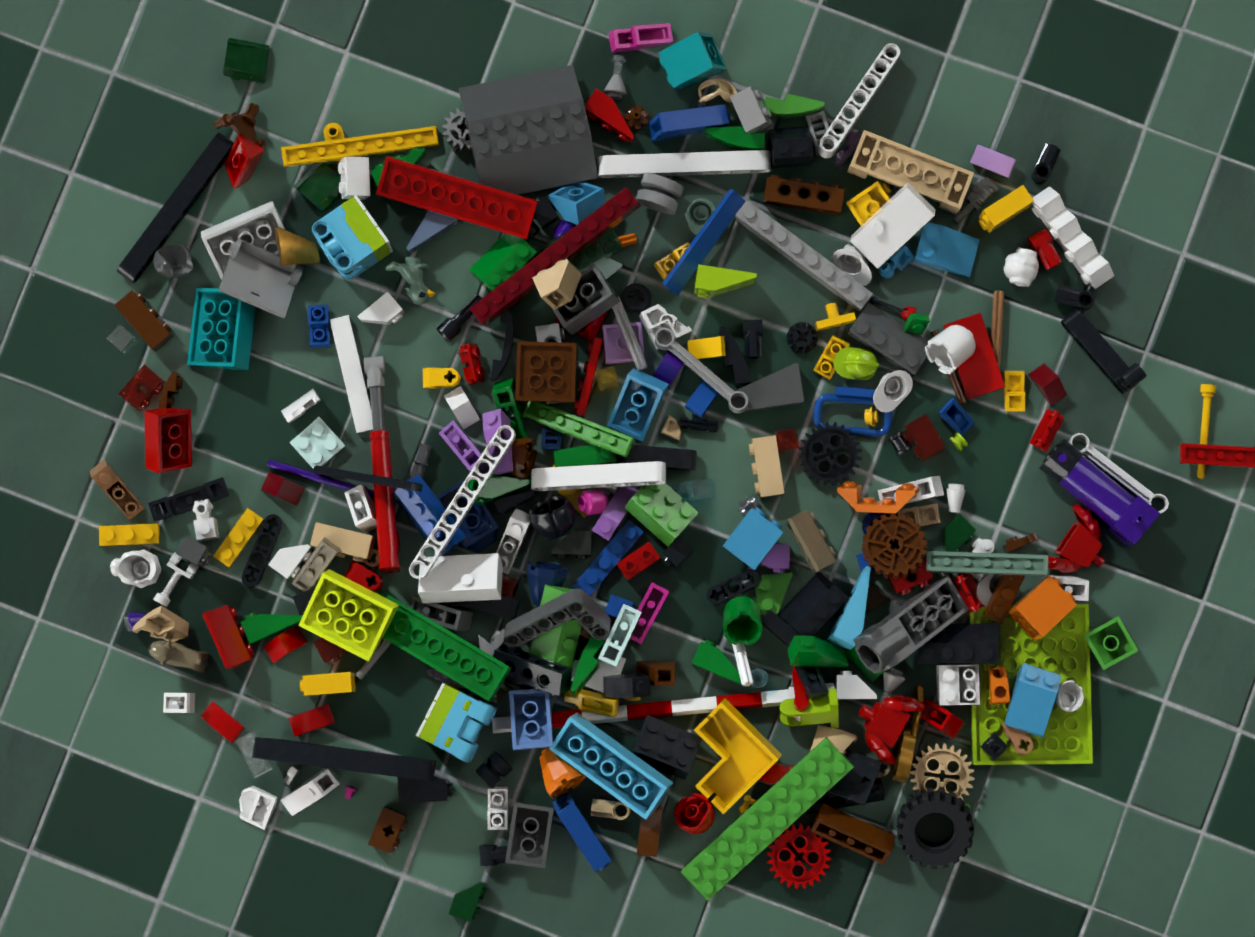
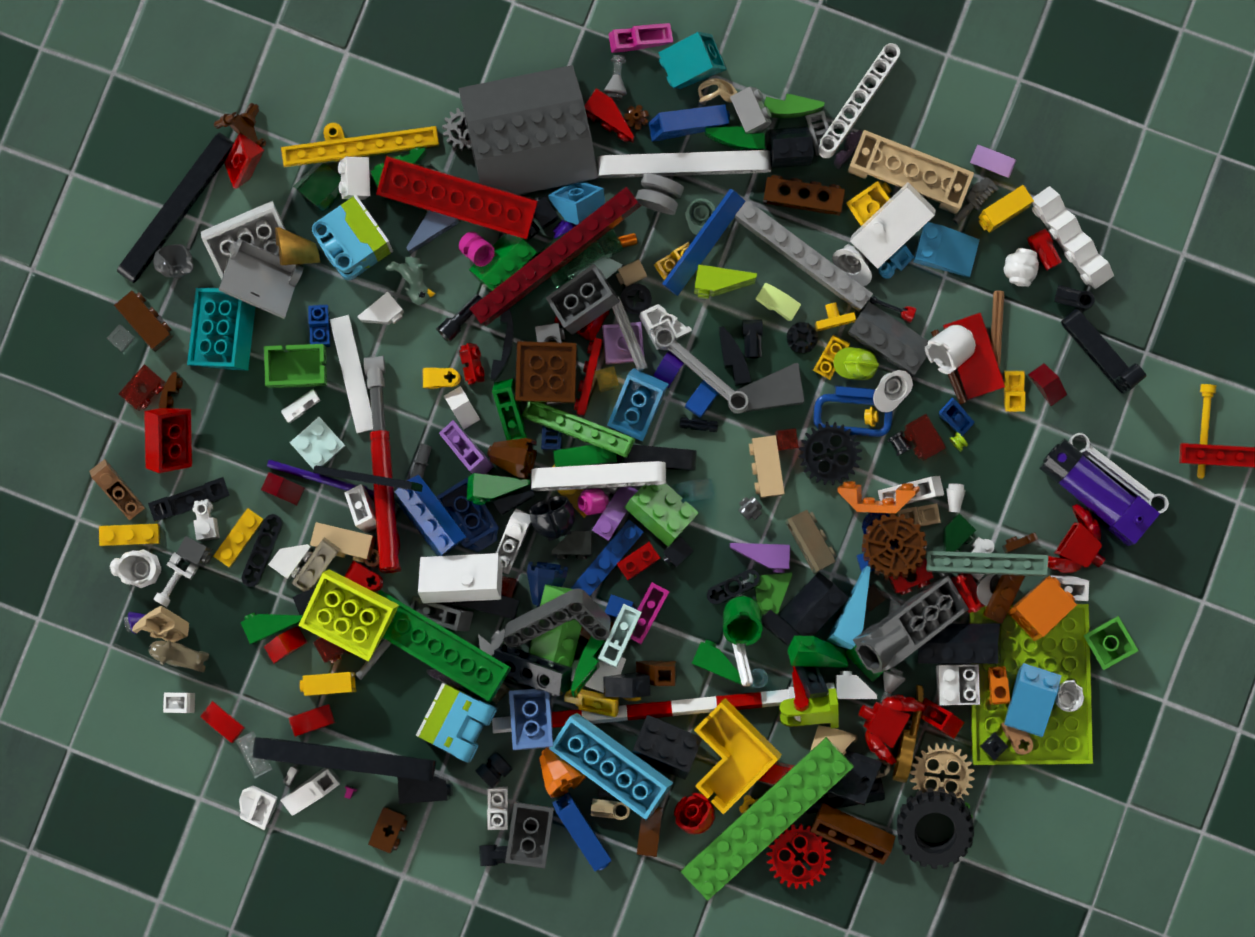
(228, 636): red slope -> none
(246, 60): dark green slope -> none
(296, 368): none -> bright green piece
(453, 507): white beam -> none
(466, 901): dark green slope -> none
(476, 249): none -> dark pink wheel
(491, 422): medium lavender slope -> none
(557, 283): tan slope -> none
(631, 273): none -> tan brick
(672, 428): tan tile -> none
(707, 347): yellow tile -> none
(753, 538): dark azure brick -> none
(778, 301): none -> yellowish green slope
(916, 323): green plate -> none
(1045, 162): black piece -> none
(1047, 429): red hinge -> none

